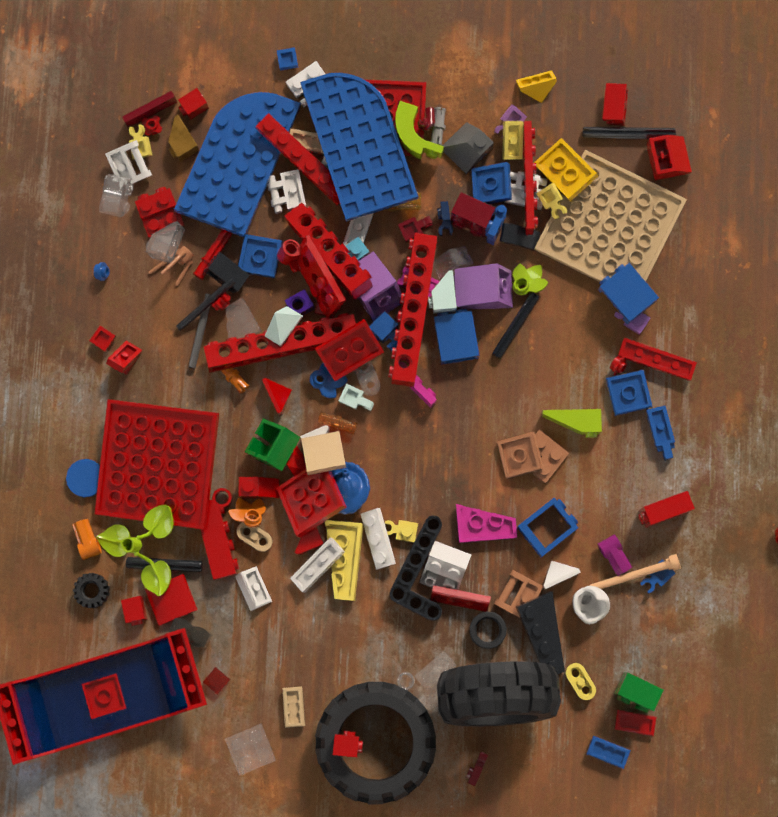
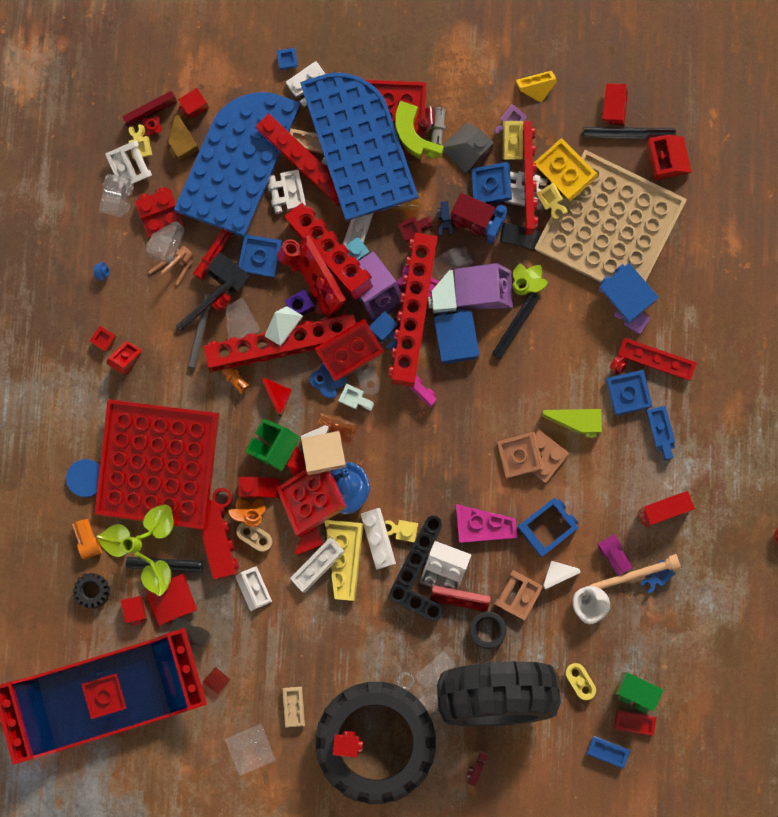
(542, 629): black wing -> none

